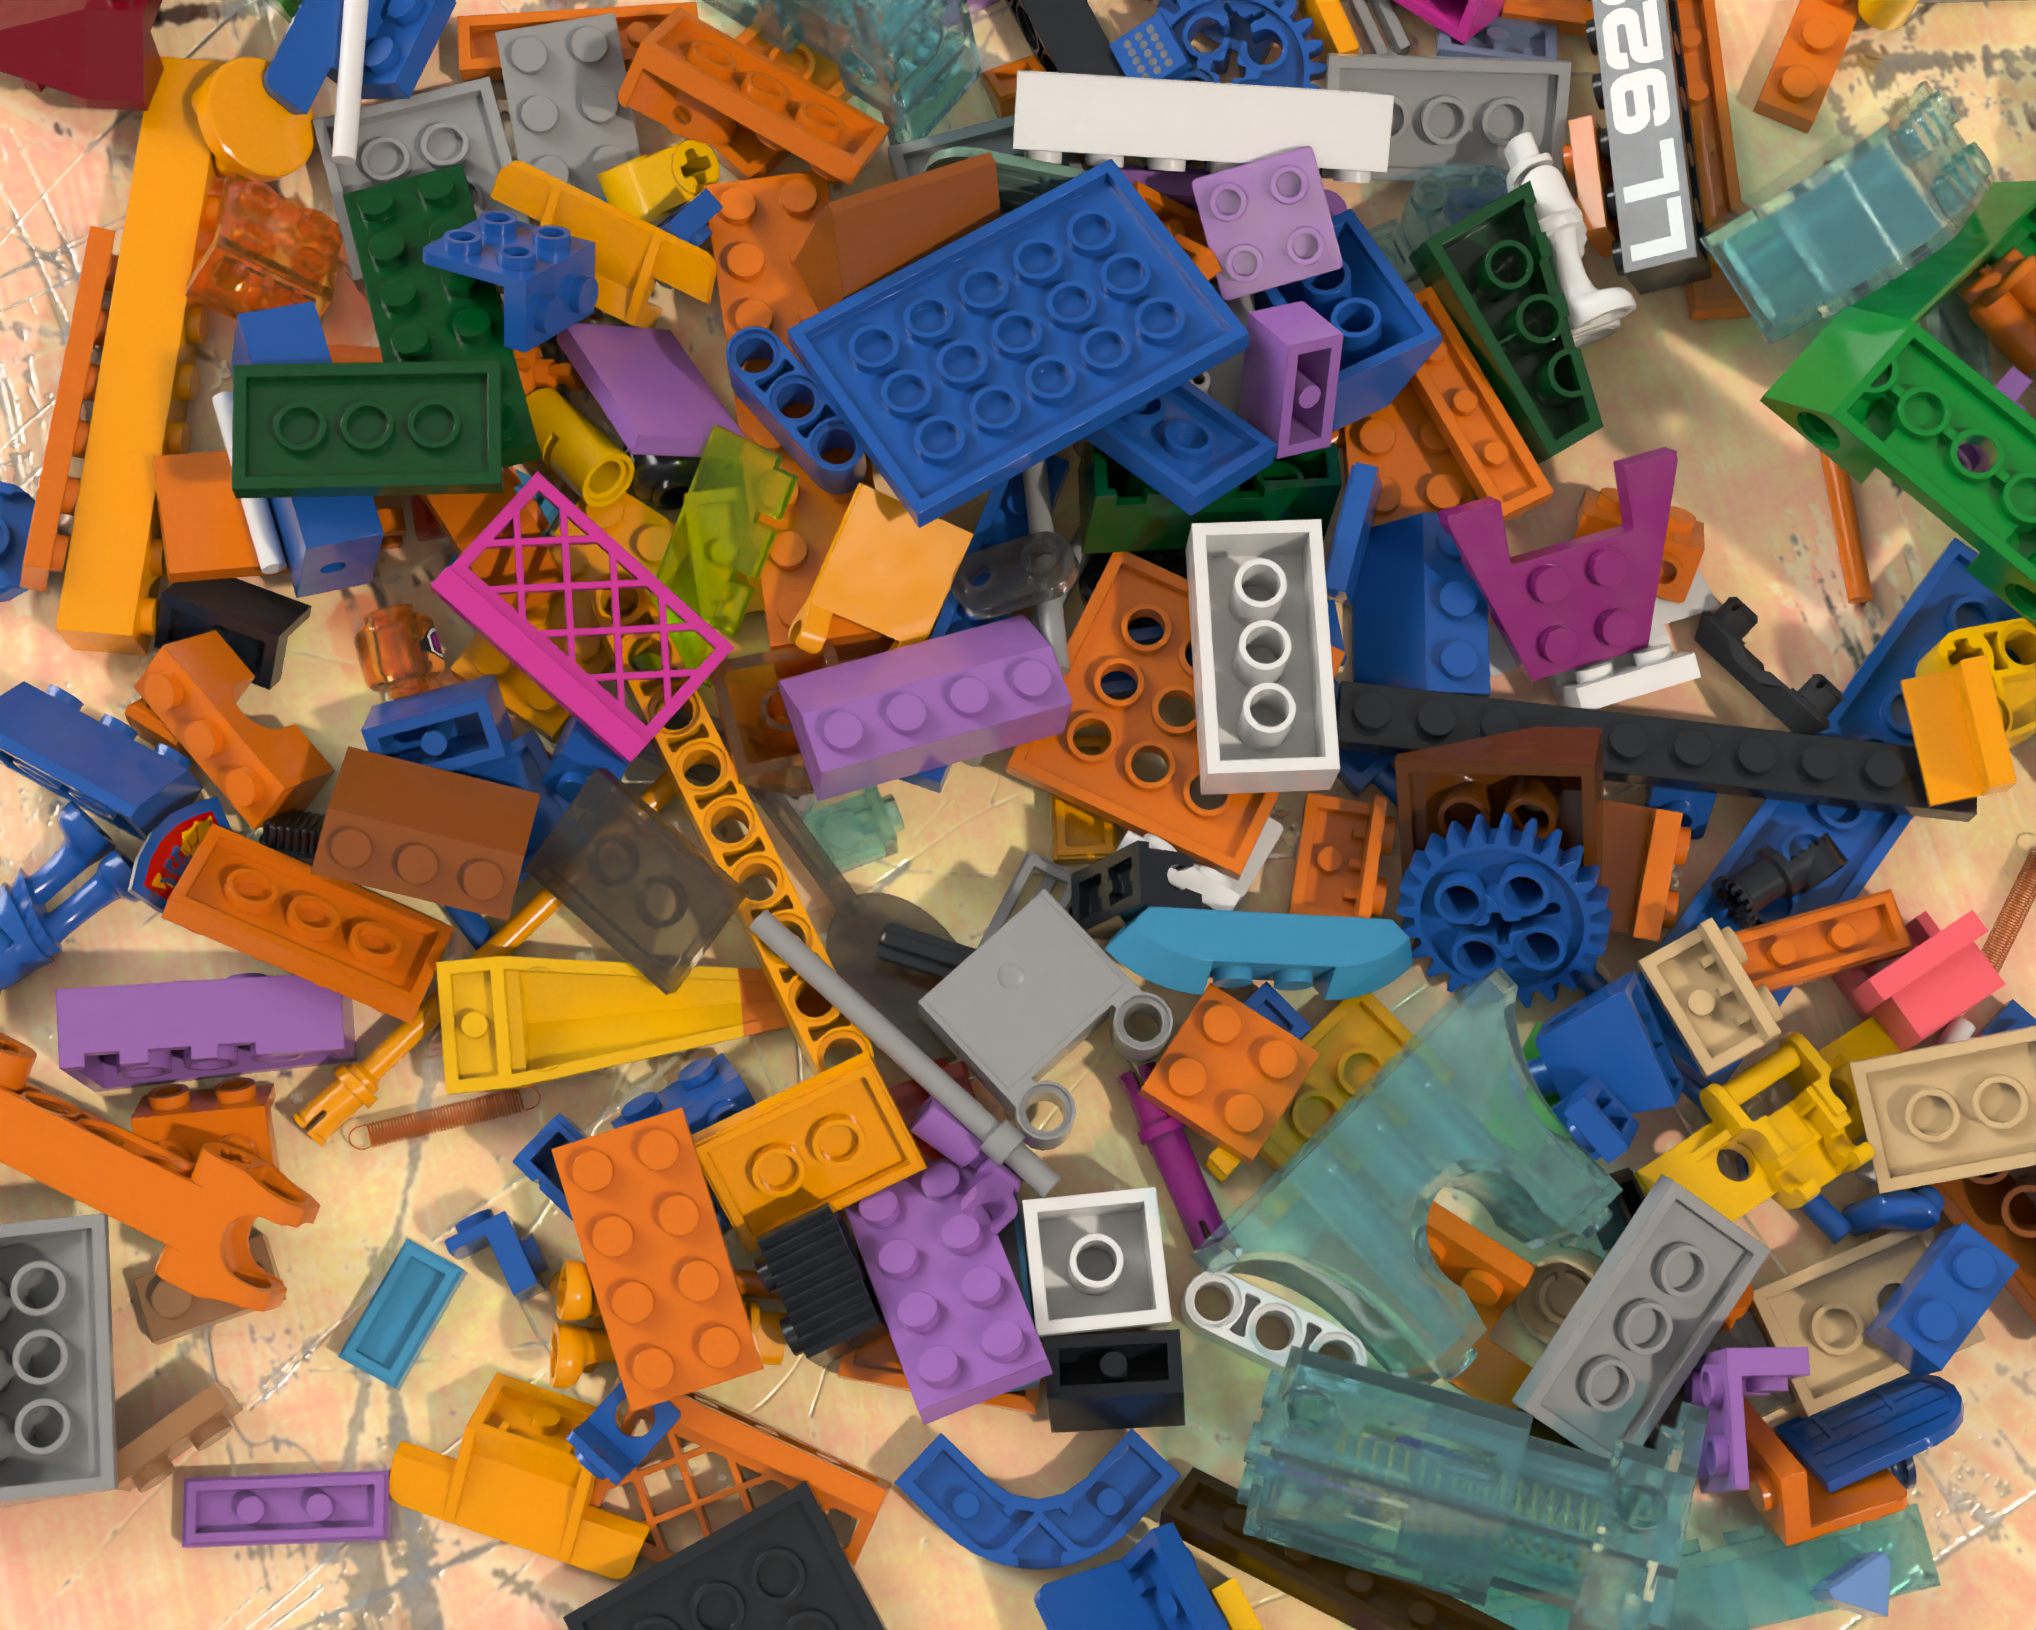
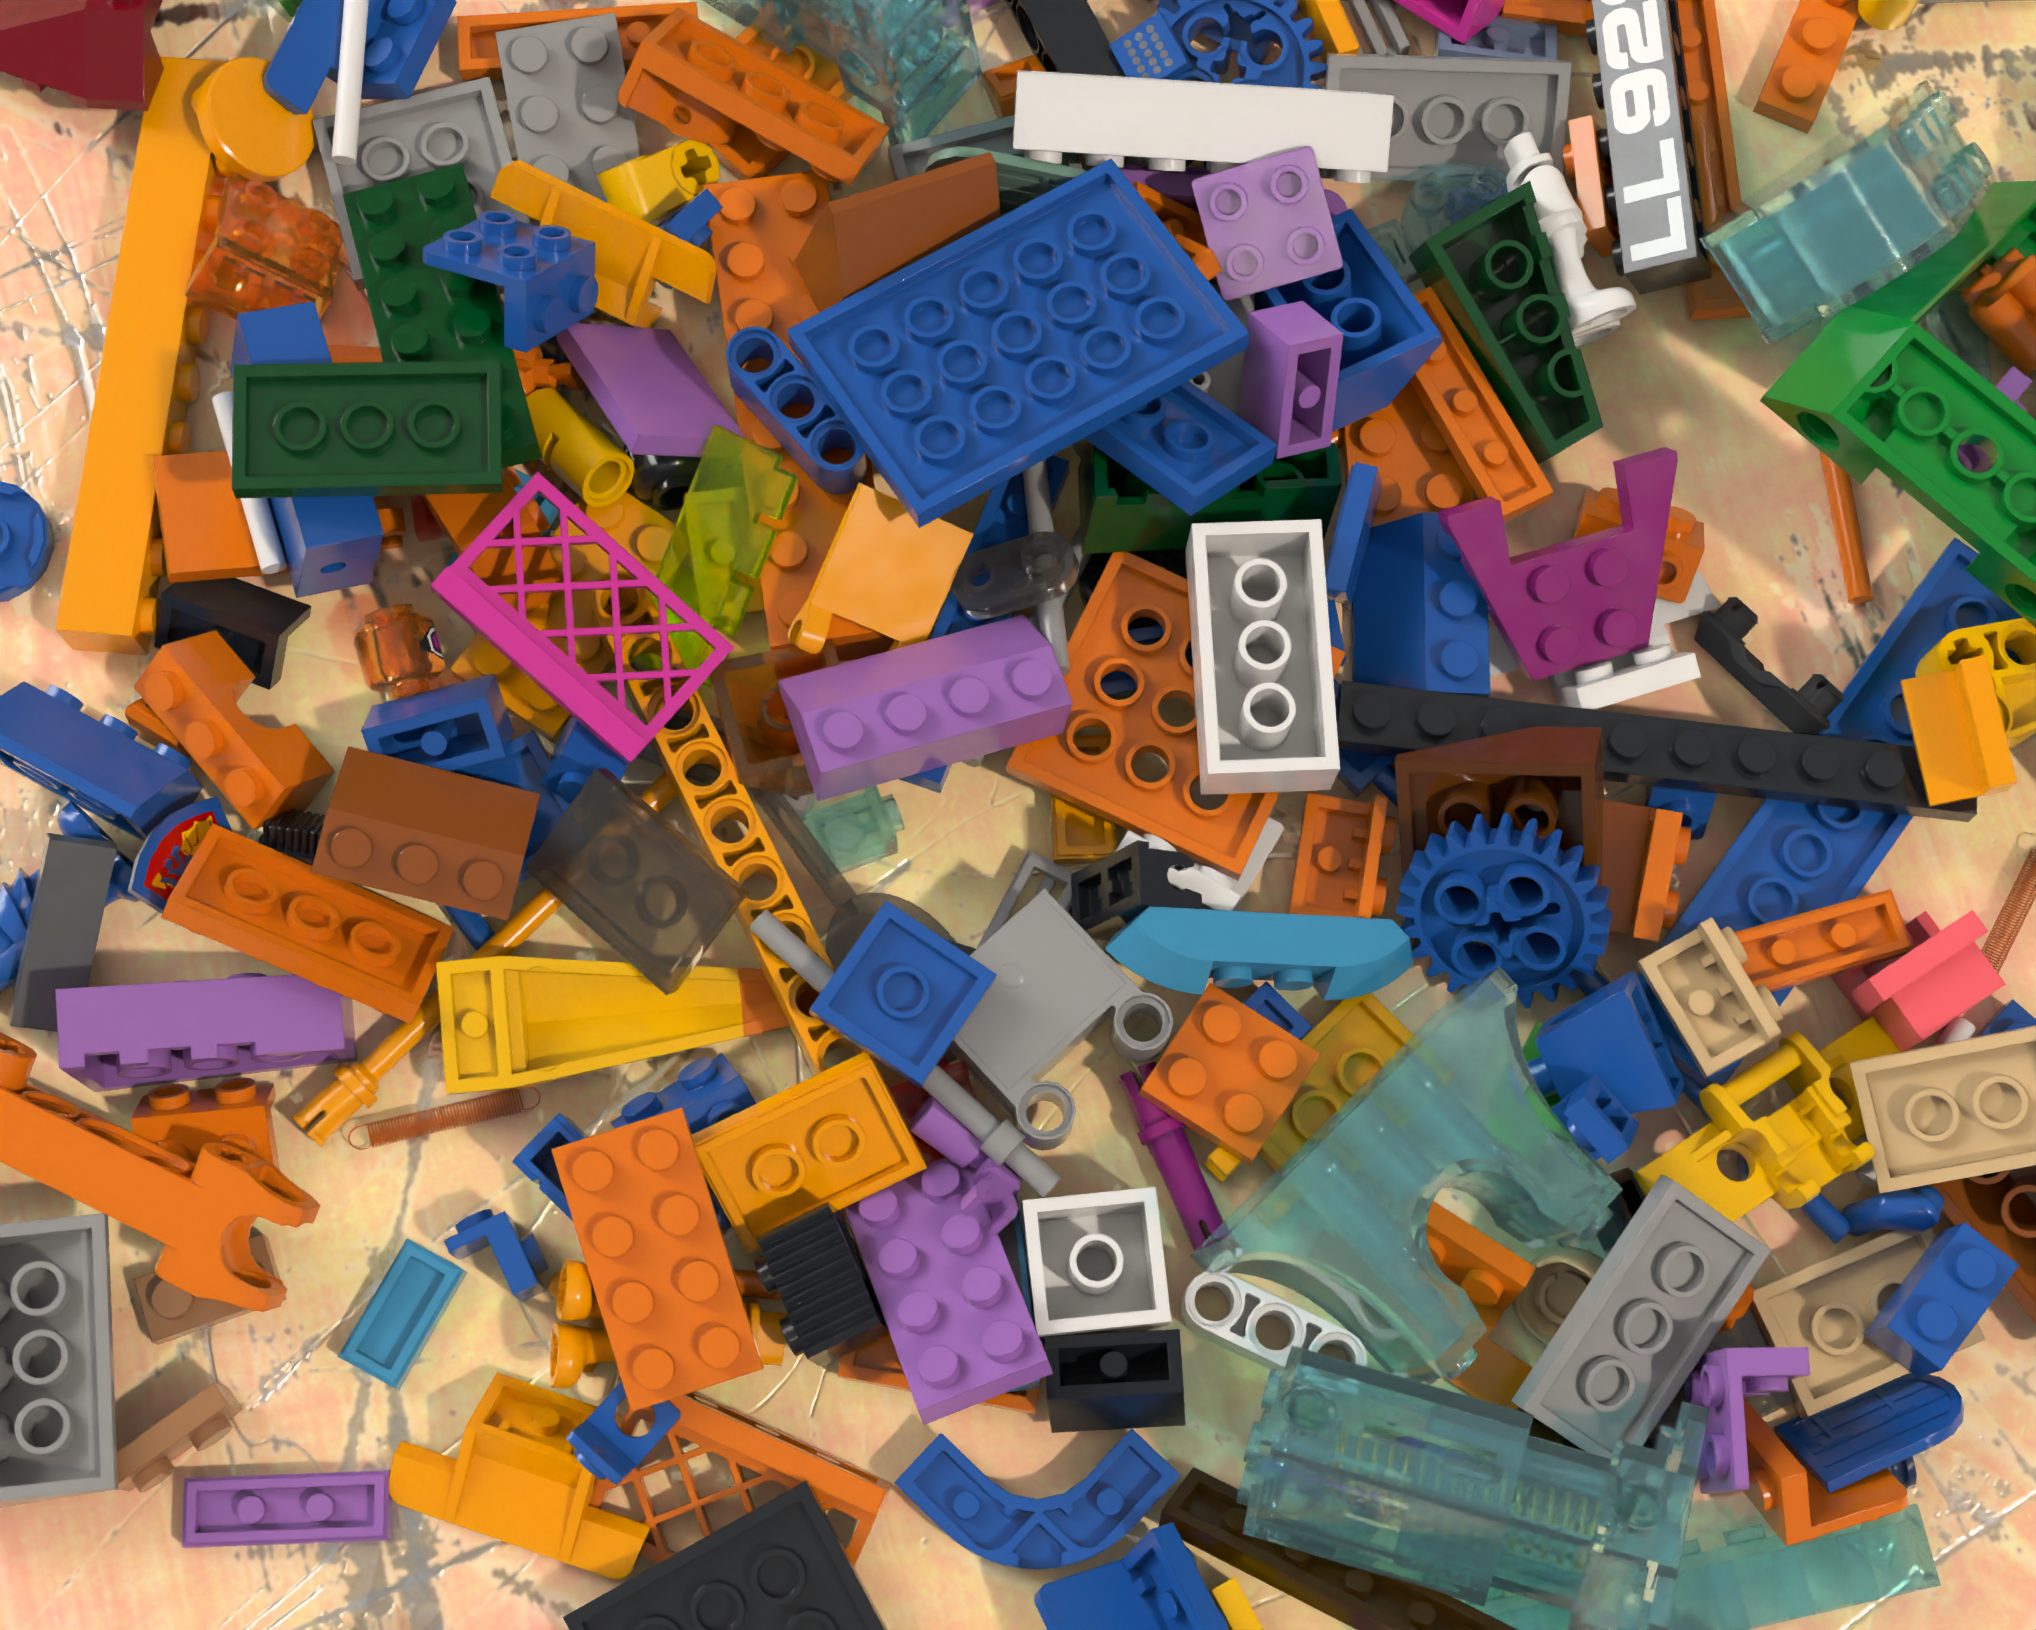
(61, 926): none -> dark grey tile
(68, 434): orange plate -> none
(902, 994): none -> blue plate
(1775, 877): black connector -> none
(1858, 1585): medium blue slope -> none

